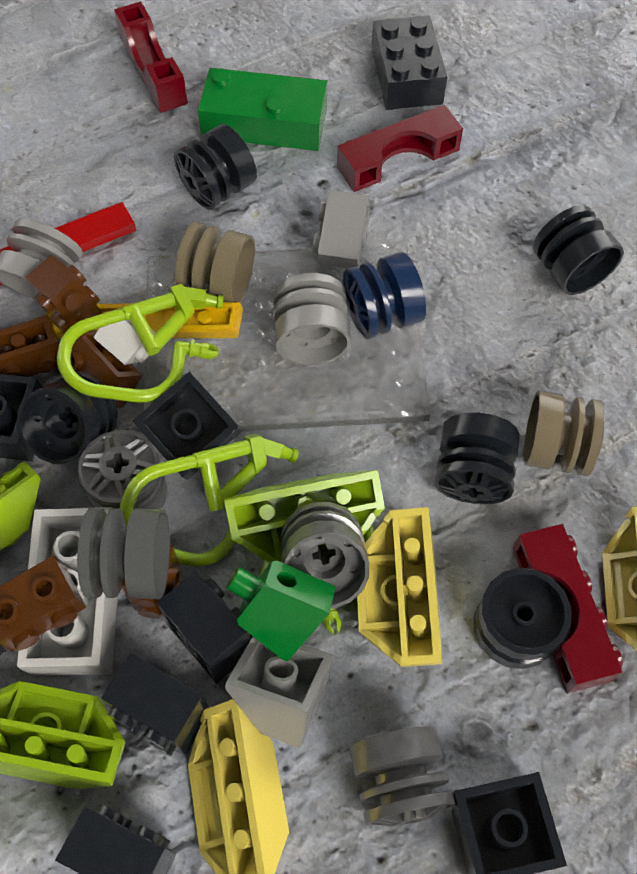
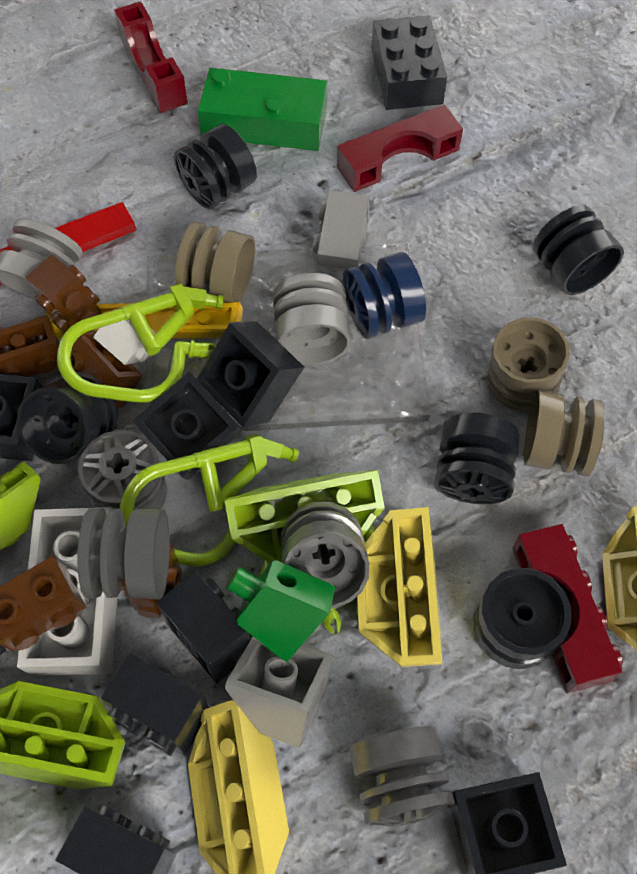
(249, 373): none -> black brick
(528, 348): none -> dark tan wheel

